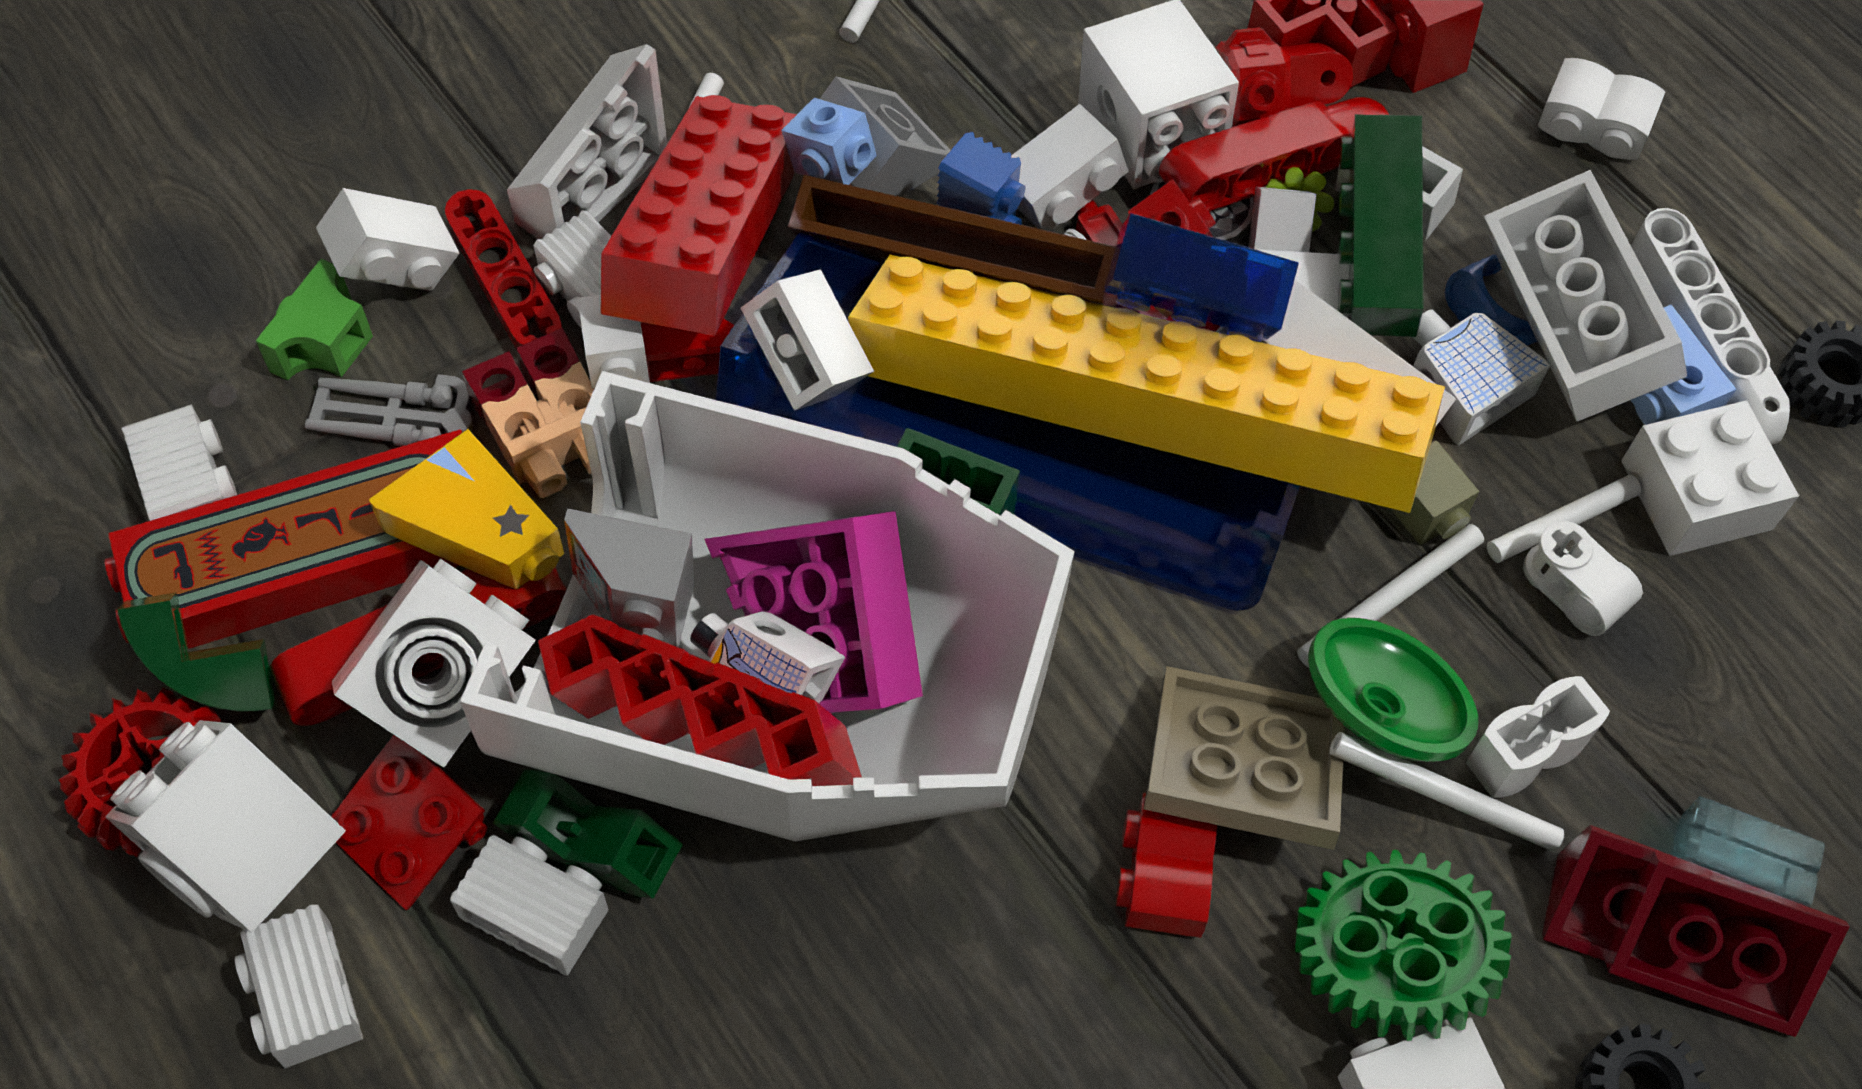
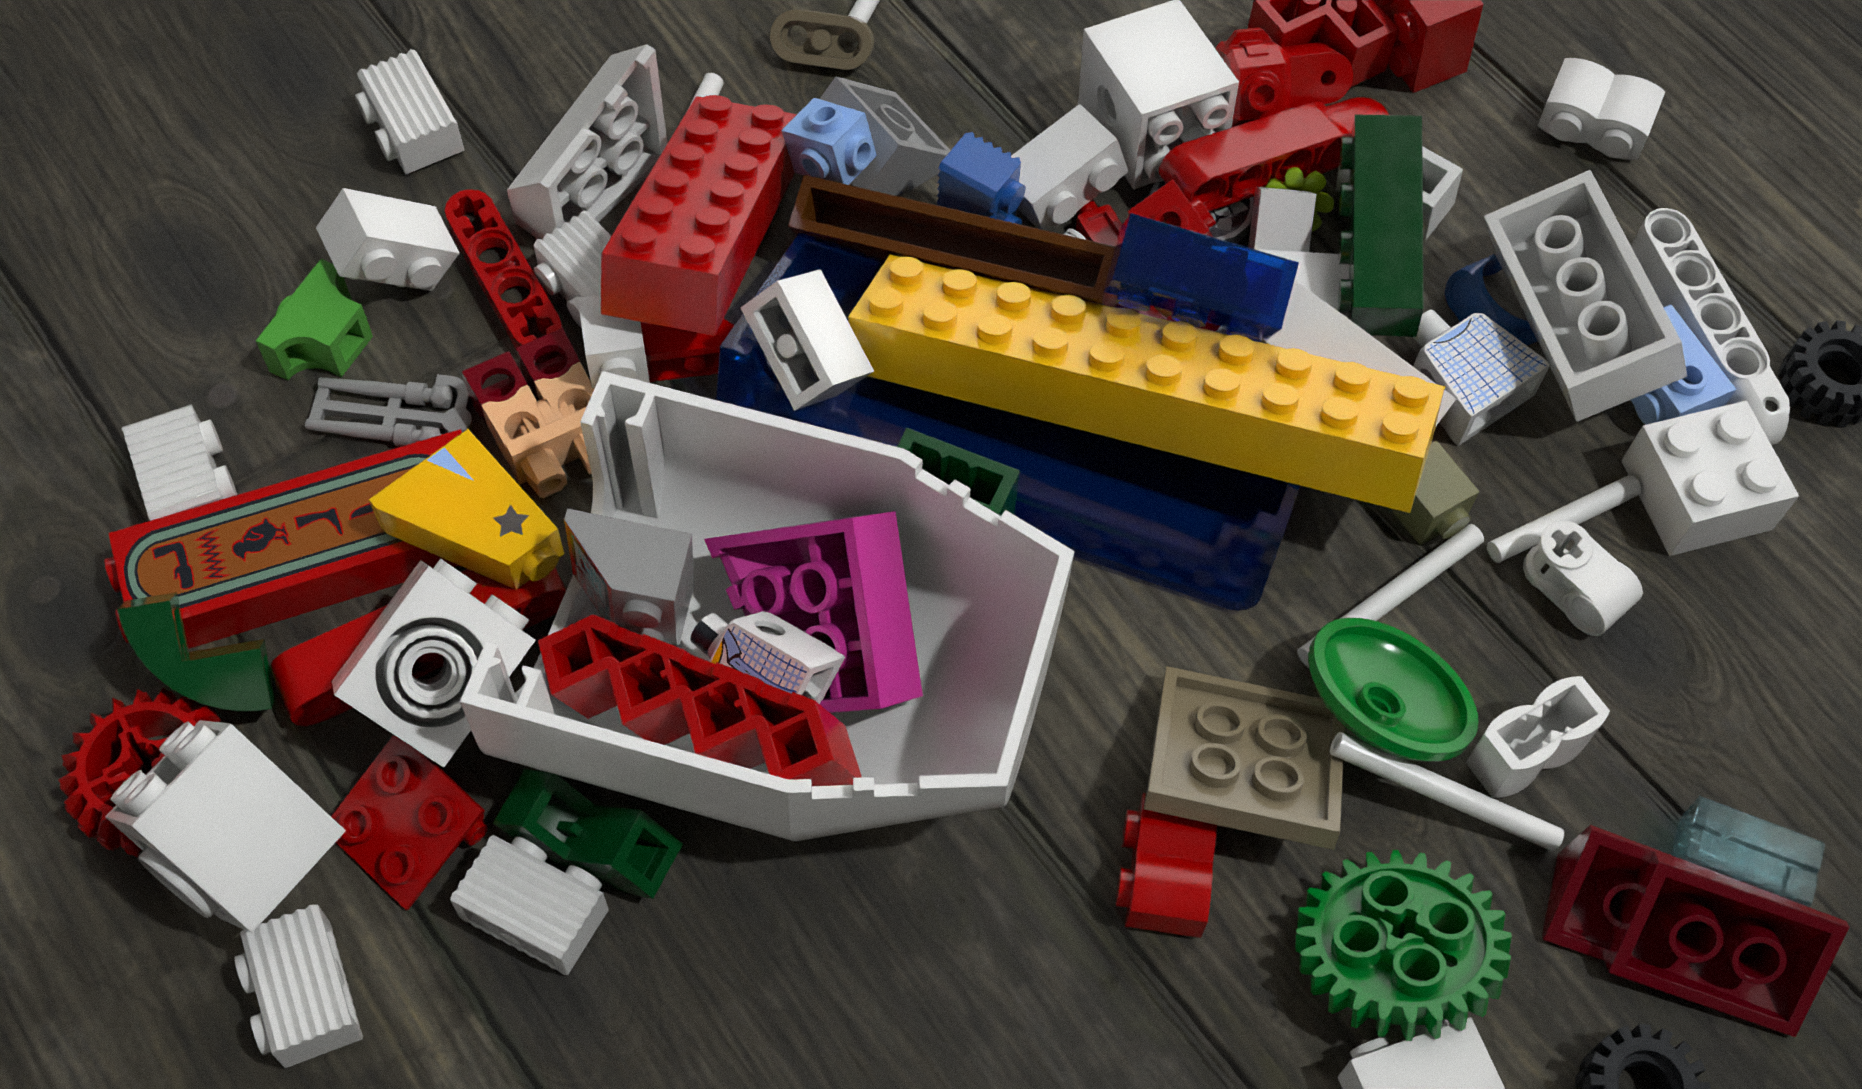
(409, 111): none -> white brick
(823, 39): none -> dark tan plate

